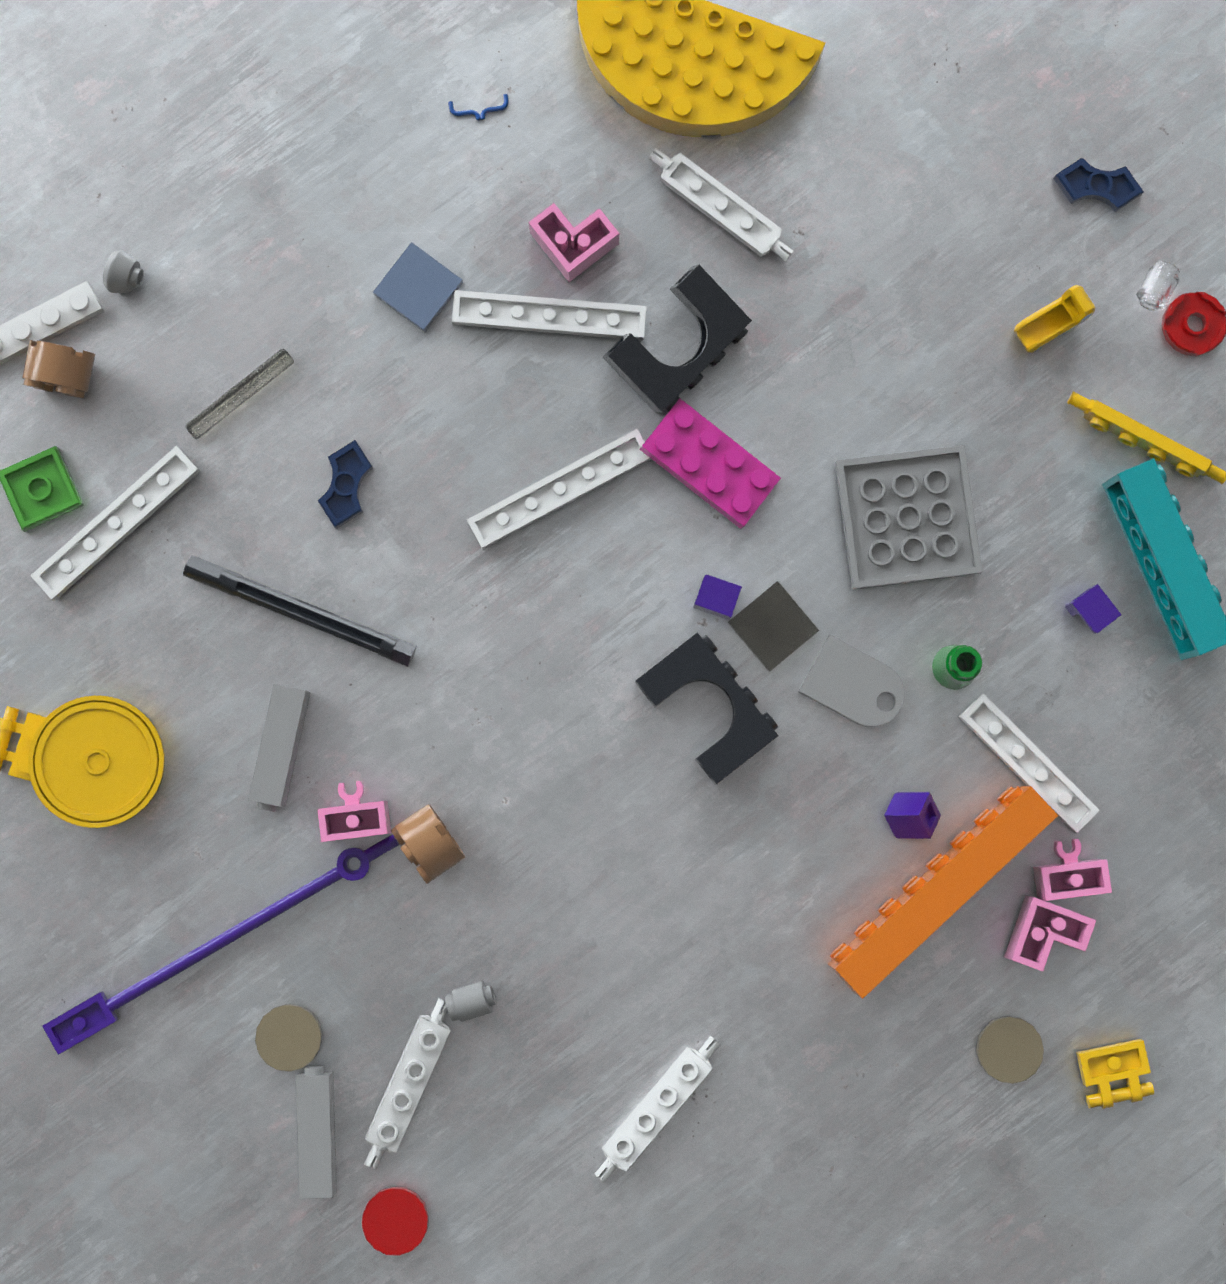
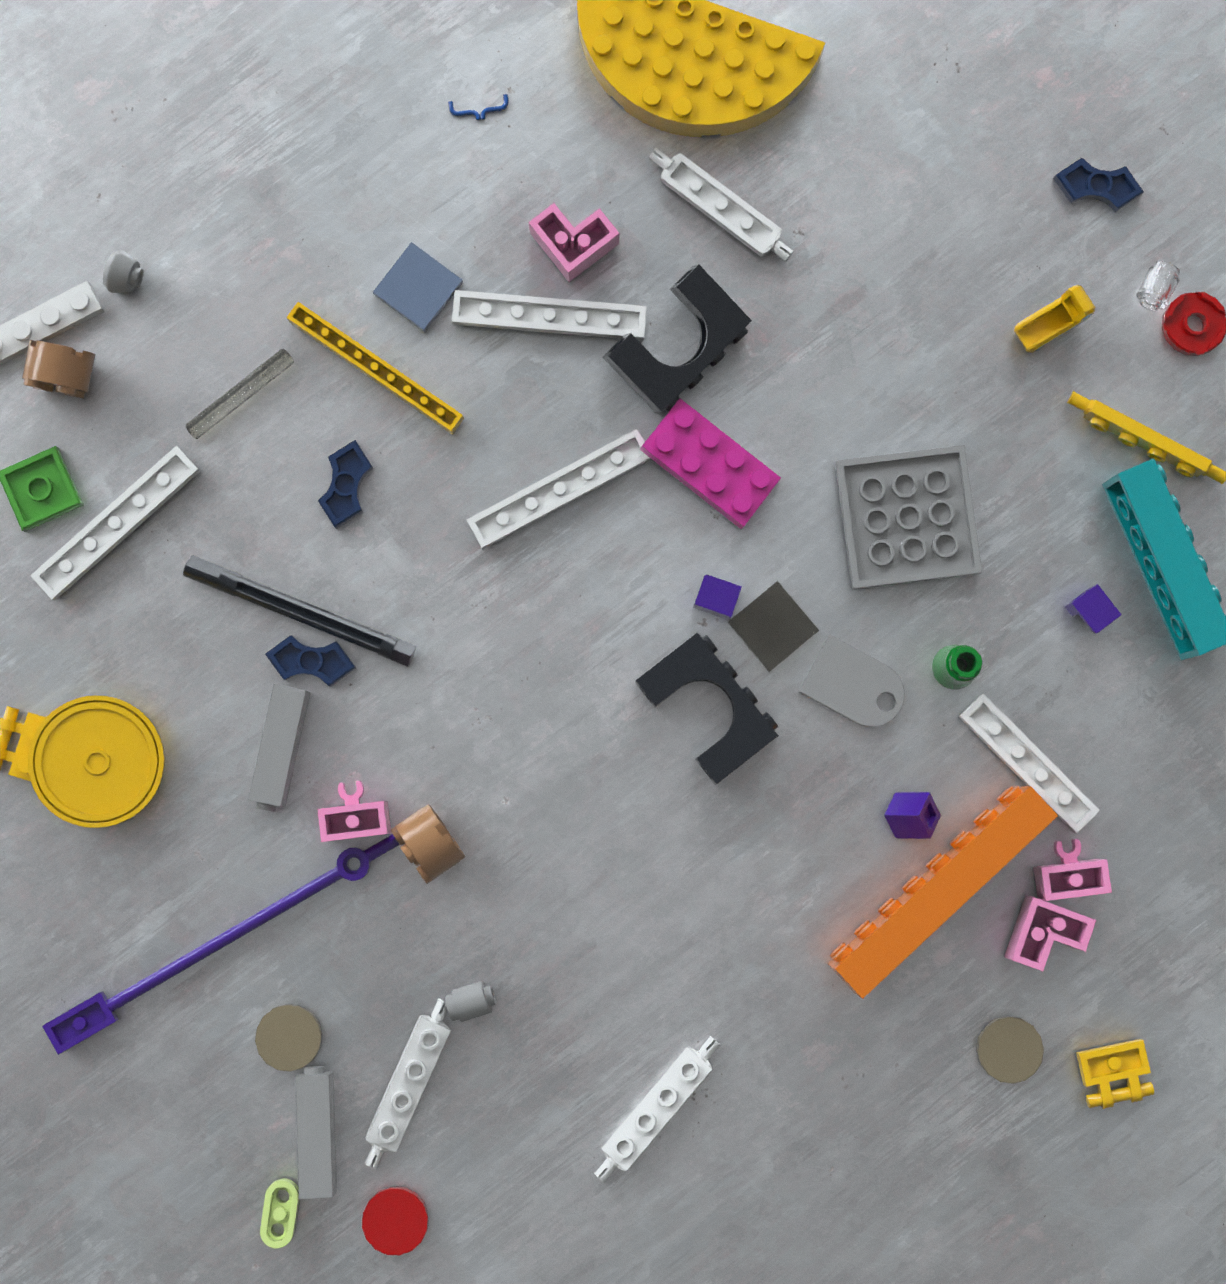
(280, 1212): none -> yellowish green plate
(295, 659): none -> dark blue tile
(375, 368): none -> yellow piece

